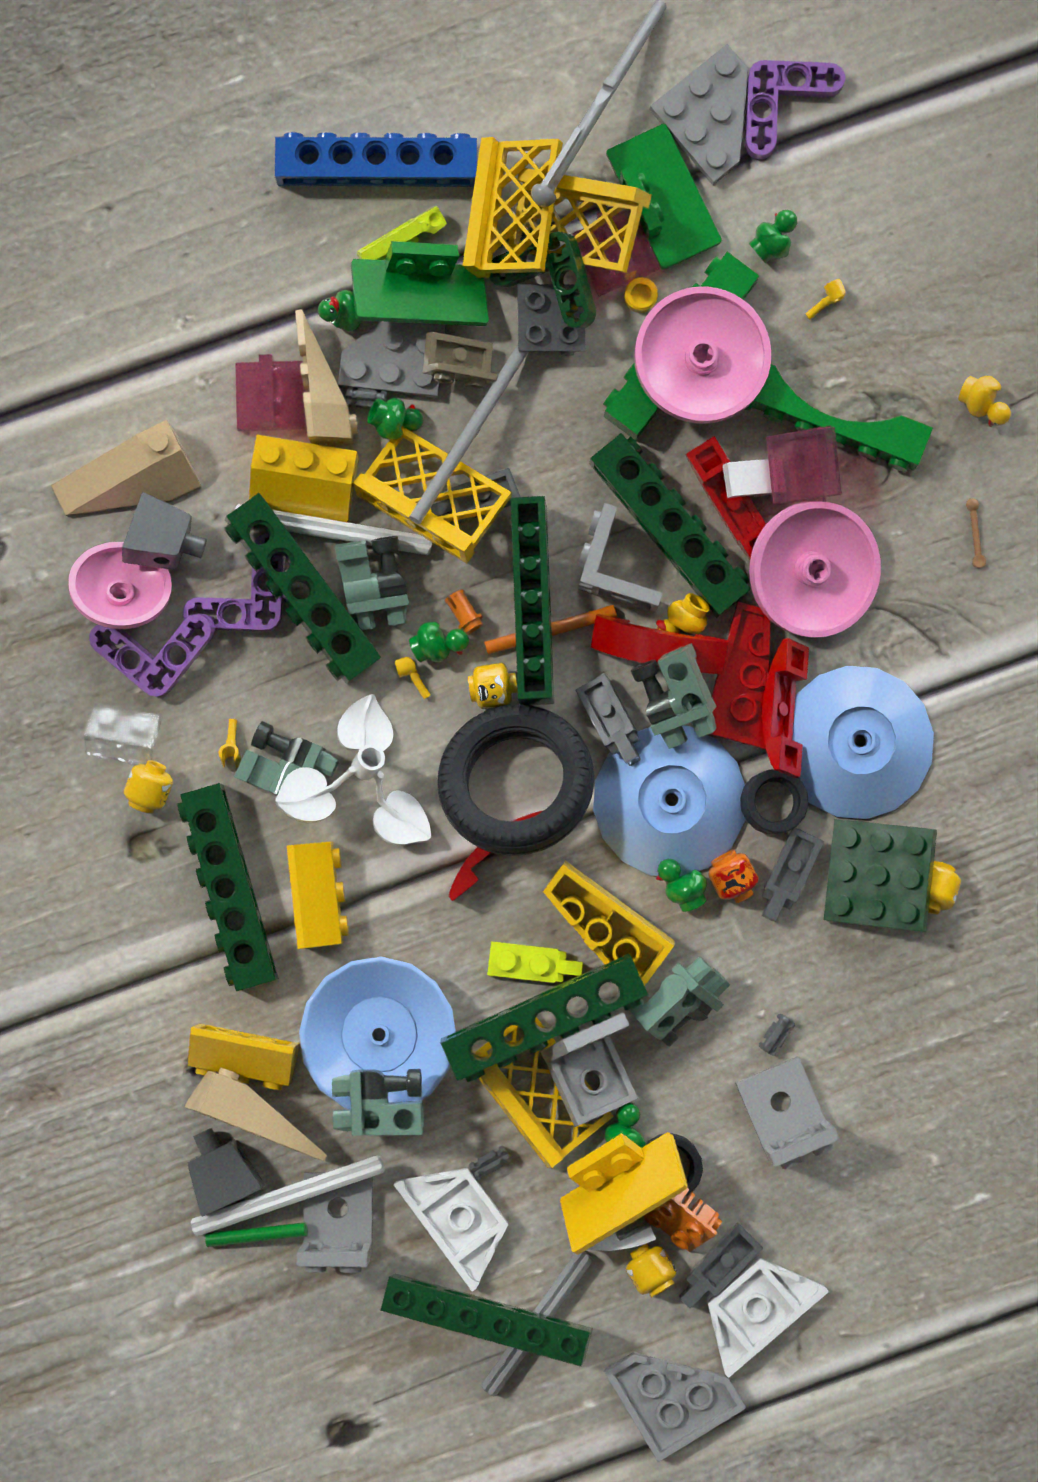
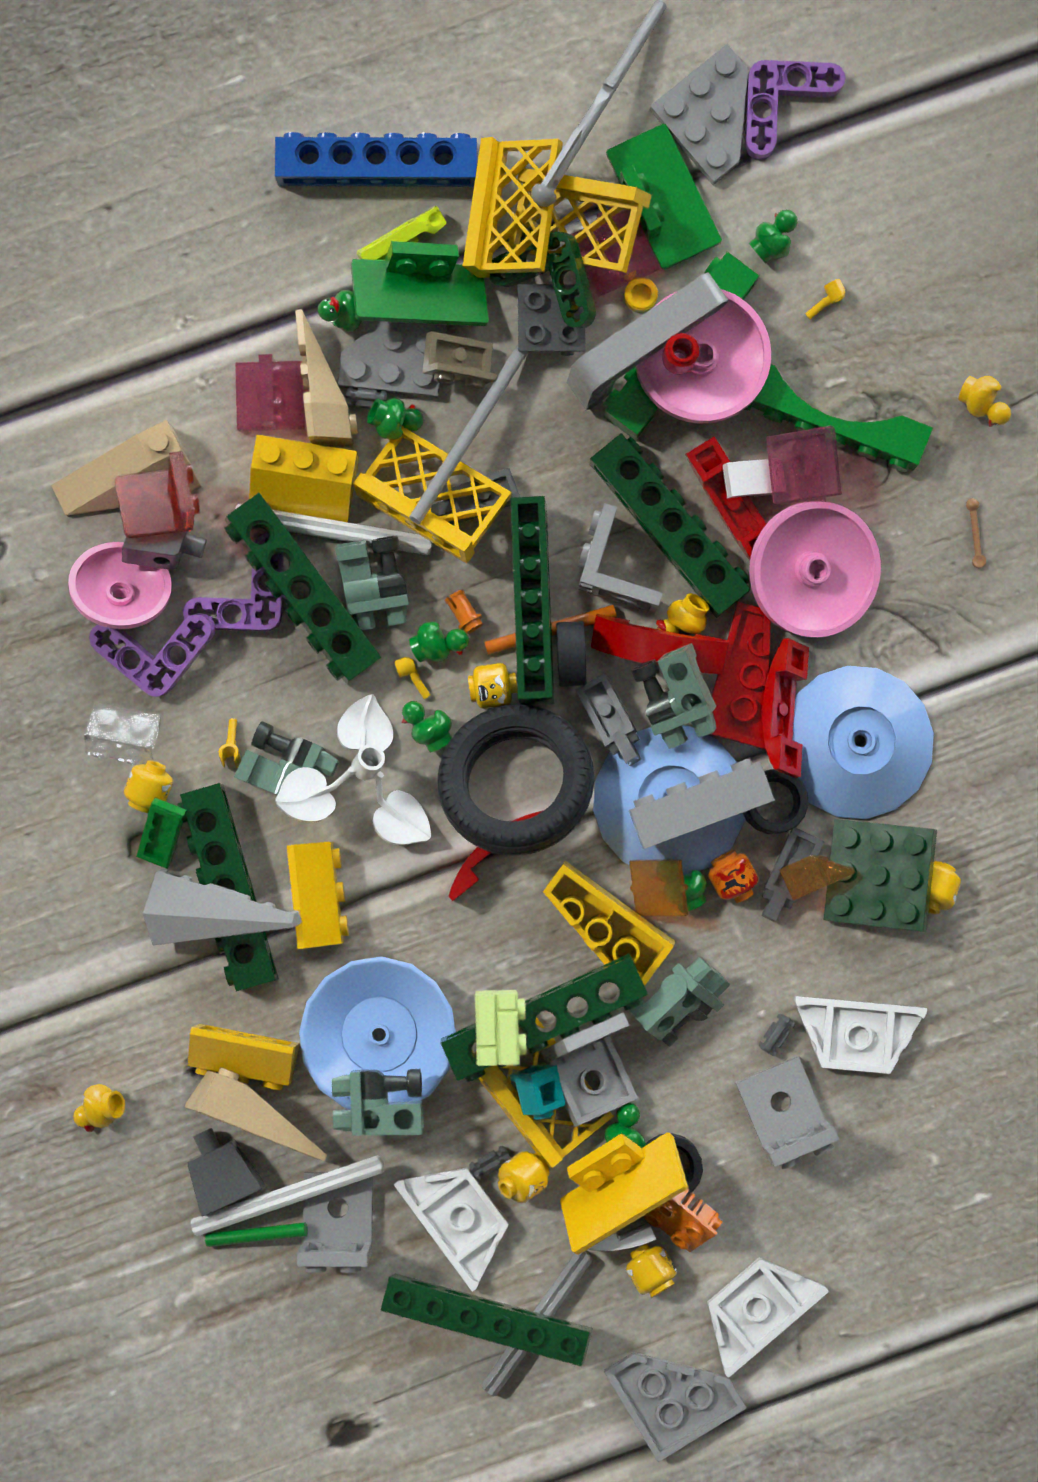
(99, 1108): none -> yellow animal
(158, 500): none -> clear red bracket
(161, 833): none -> green plate
(192, 911): none -> light grey wedge
(429, 731): none -> green animal
(497, 1027): none -> yellowish green brick
(523, 1176): none -> yellow head
(530, 963): neon yellow hinge -> none
(539, 1090): none -> teal brick
(571, 653): none -> black tyre
(596, 371): none -> light grey beam
(658, 887): none -> clear orange piece
(683, 344): none -> red brick
(701, 804): none -> light grey brick
(720, 1265): dark grey hinge -> none
(812, 874): none -> clear orange slope
(858, 1033): none -> white wing

